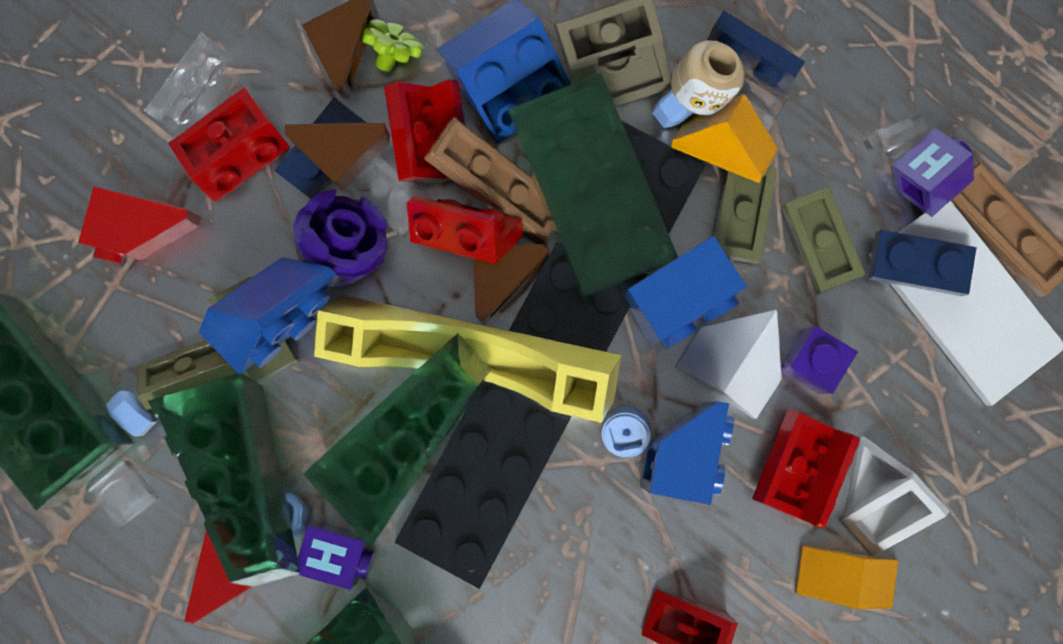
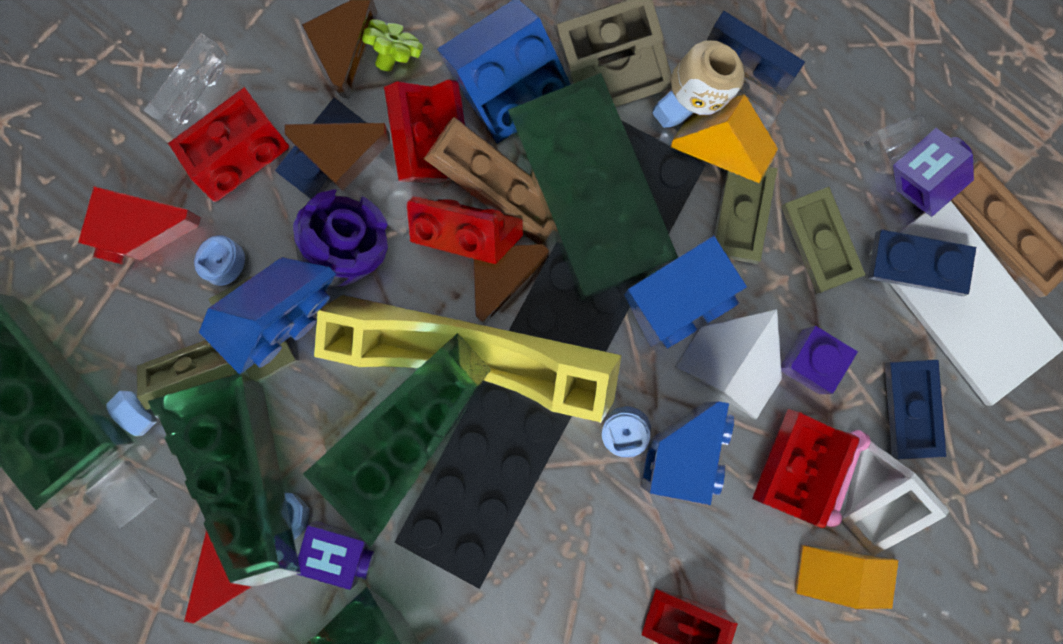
(219, 260): none -> light blue tile
(836, 518): none -> bright pink hinge
(915, 409): none -> dark blue plate

